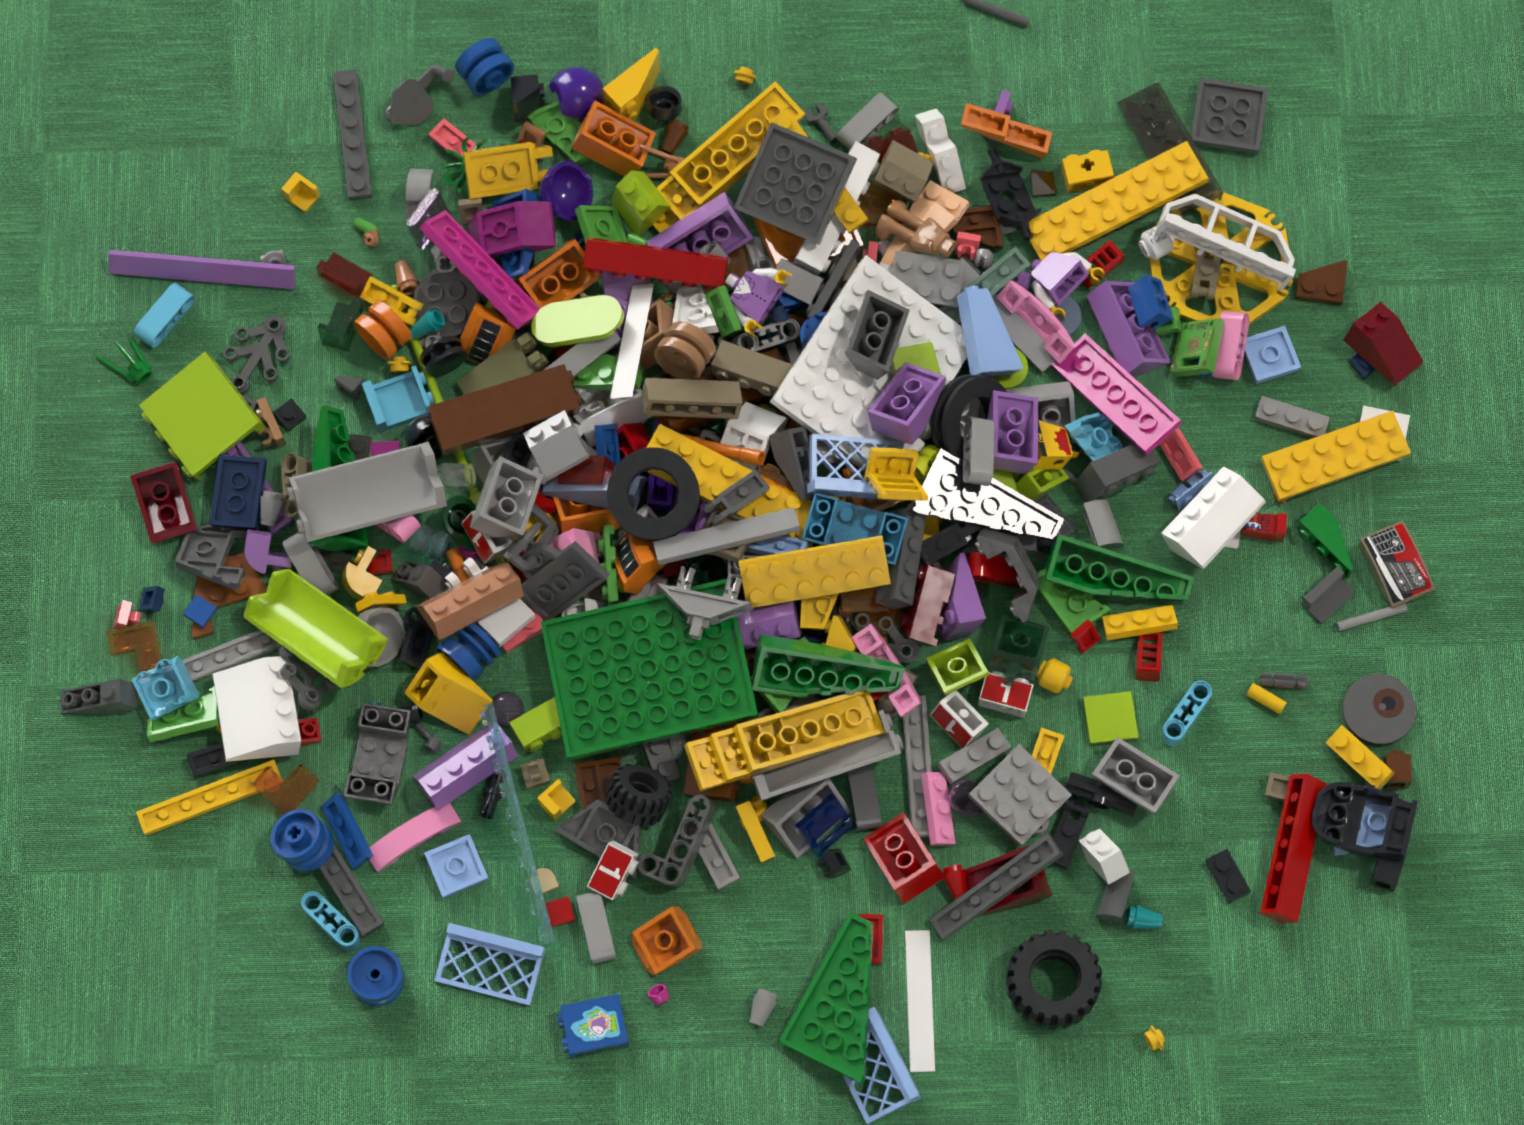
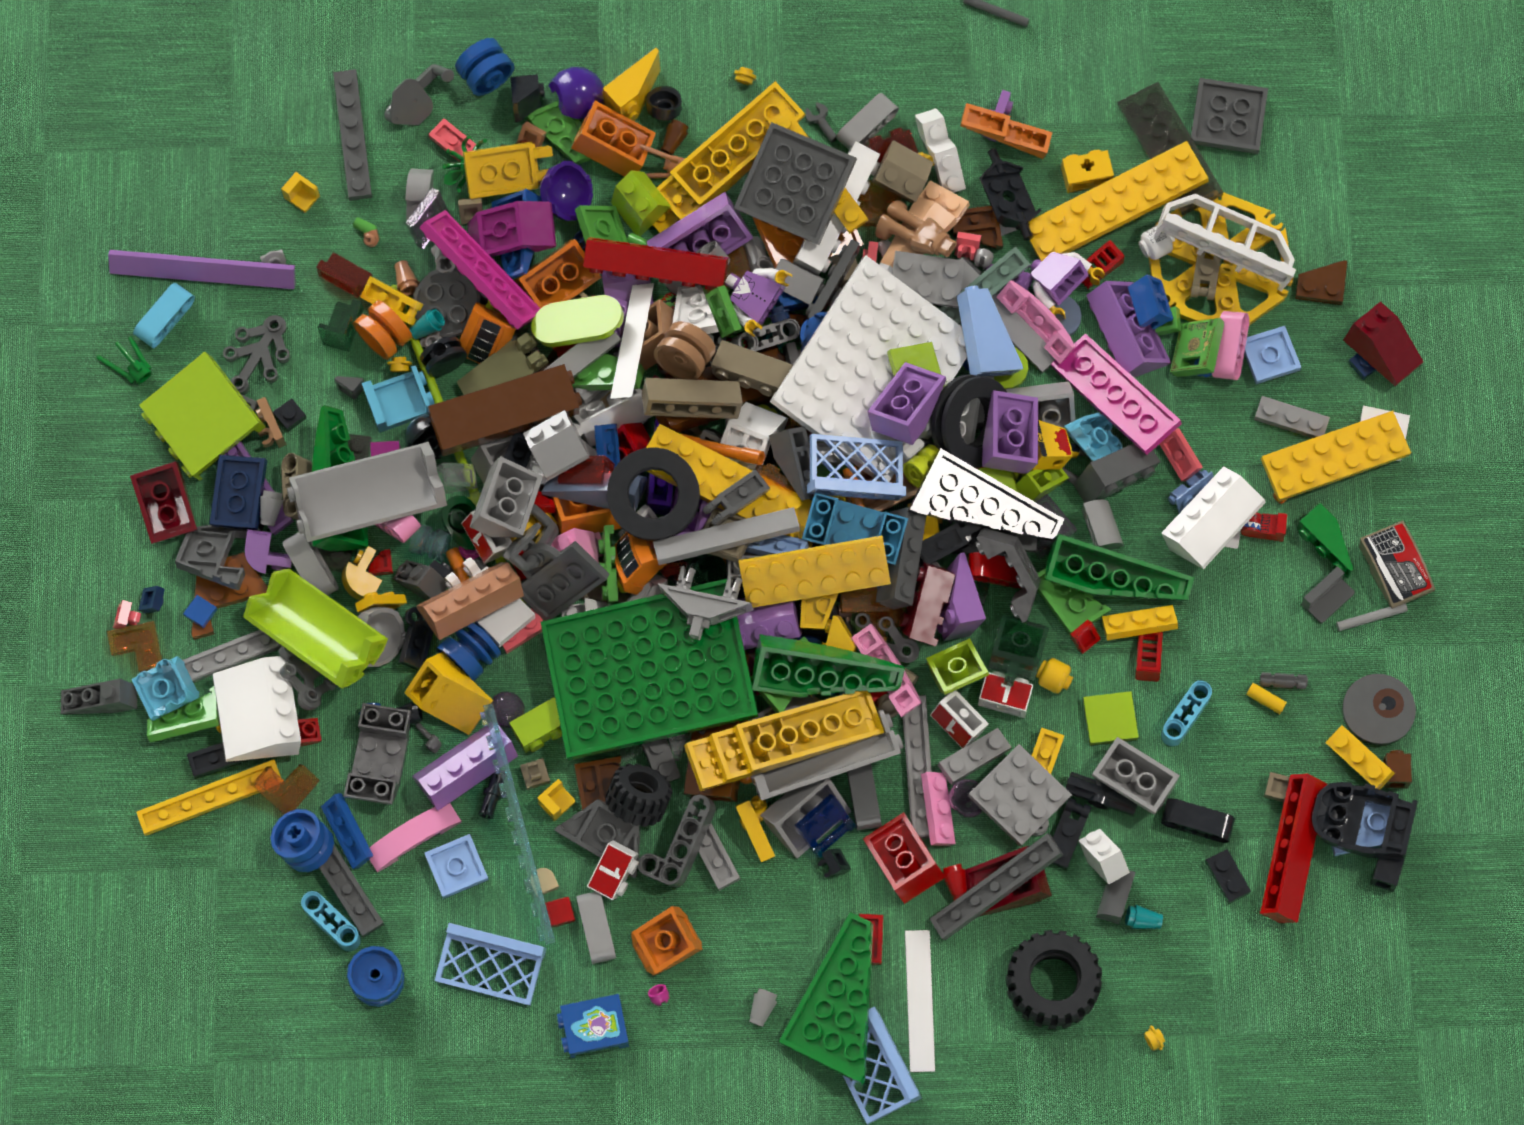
(876, 335): dark grey slope -> none
(893, 473): yellow plate -> none
(978, 451): light grey beam -> none
(1042, 183): dark brown slope -> none
(1198, 820): none -> black beam

